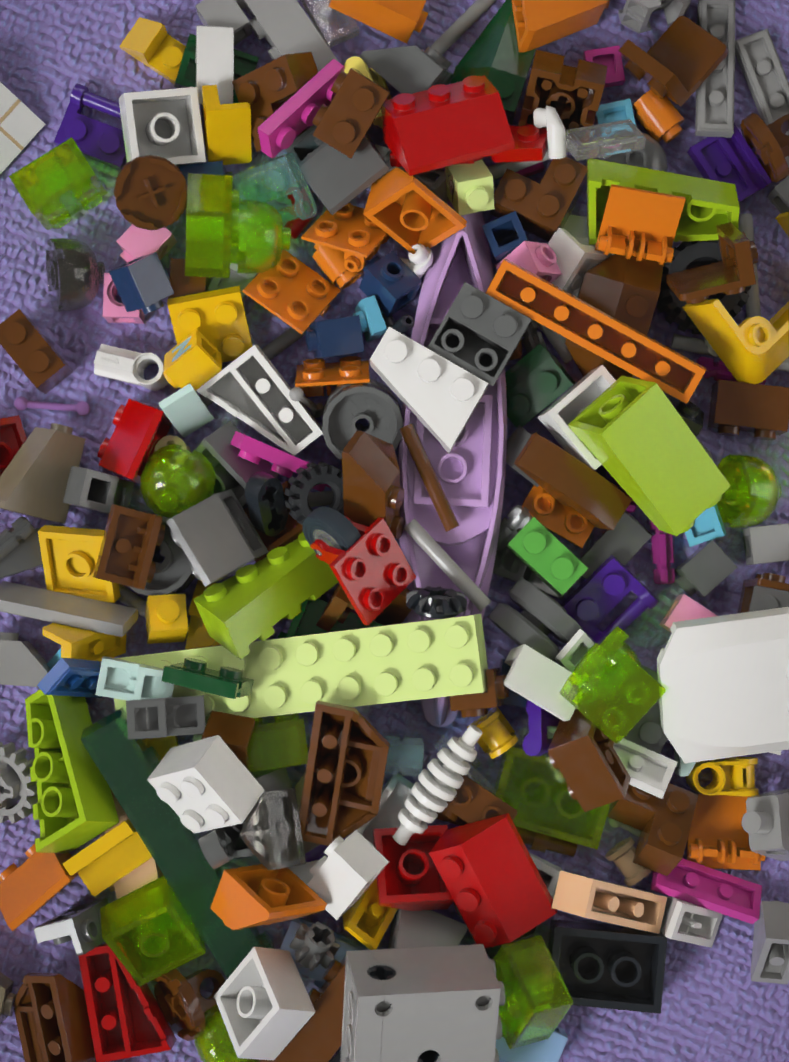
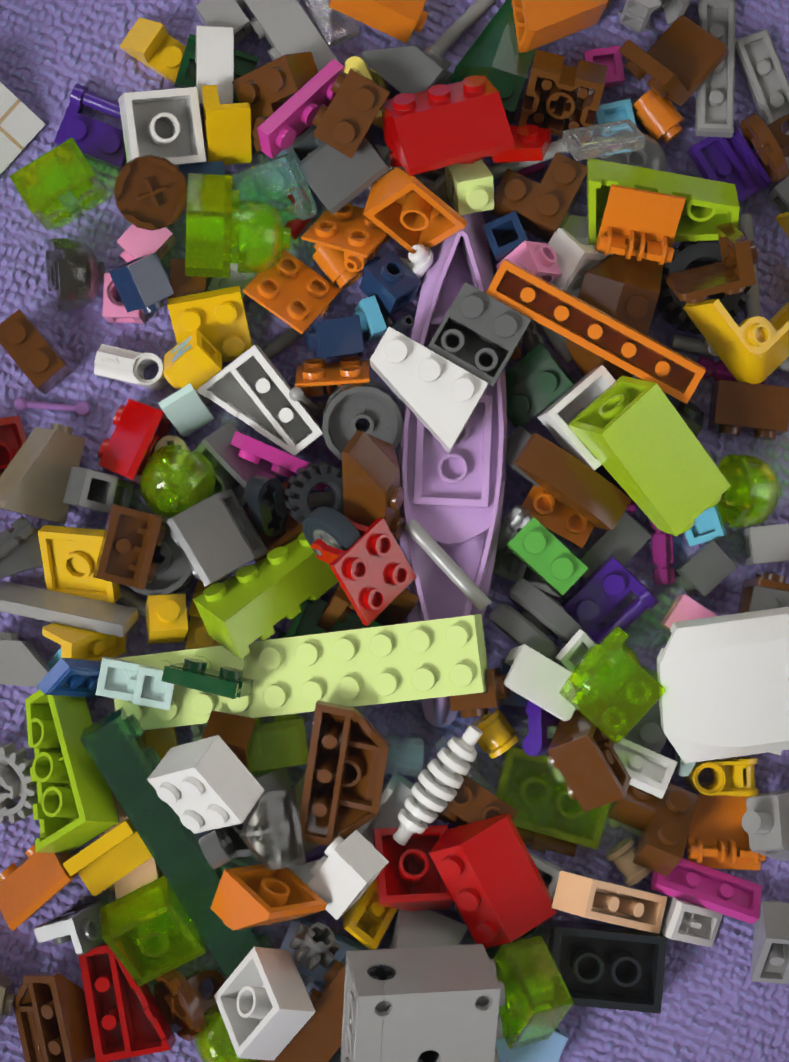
(165, 717): dark grey slope -> none
(429, 477): reddish brown bar -> none
(436, 602): black gear -> none
(556, 132): white arm -> none

